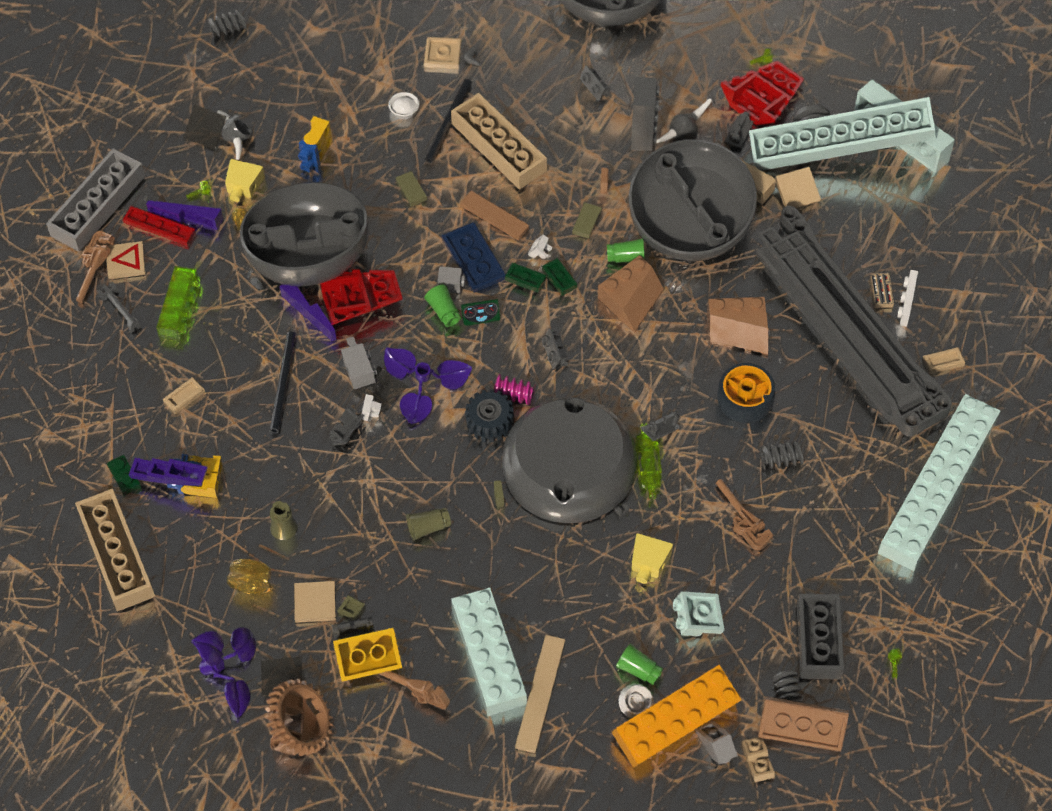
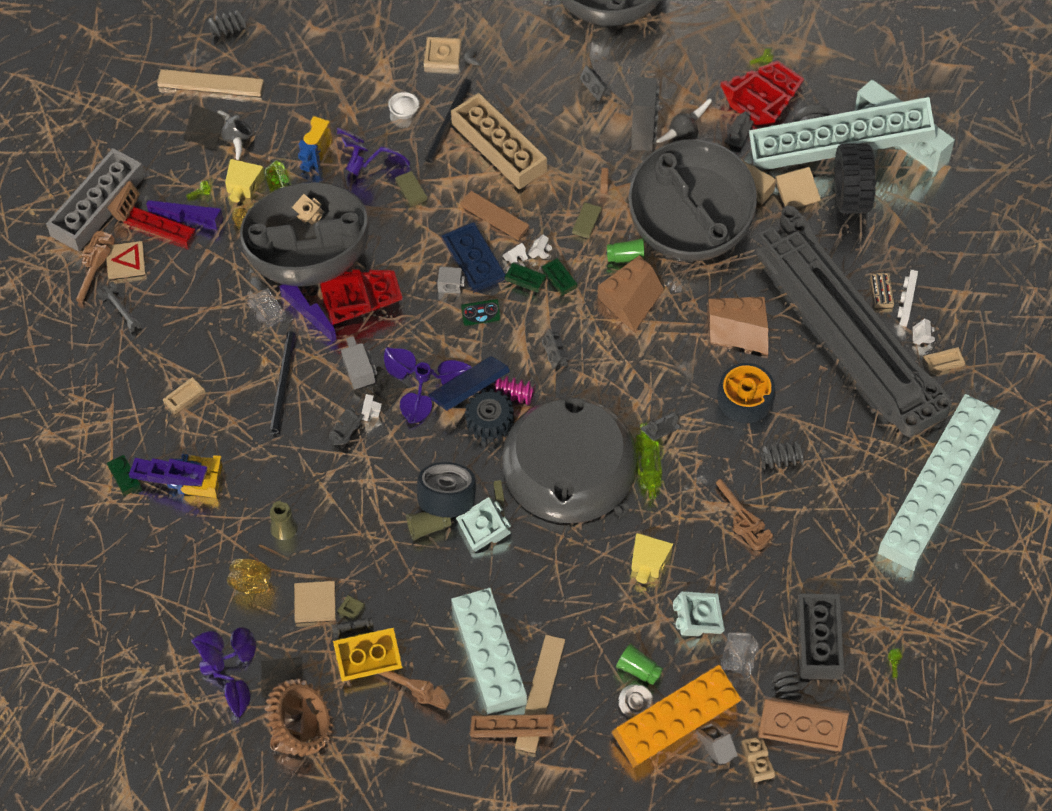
(114, 207): none -> medium nougat slope
(115, 550): tan brick -> none
(178, 303): clear neon green brick -> none
(210, 83): none -> tan tile
(266, 307): none -> clear bracket
(276, 176): none -> clear neon green slope
(308, 209): none -> tan brick
(356, 161): none -> dark purple plant
(443, 305): bright green plant -> none
(446, 489): none -> wheel
(469, 383): none -> dark blue tile
(484, 524): none -> light aqua plate
(512, 725): none -> medium nougat tile
(517, 251): none -> white tile
(739, 654): none -> clear bracket
(854, 178): none -> black tyre
(922, 332): none -> white tile

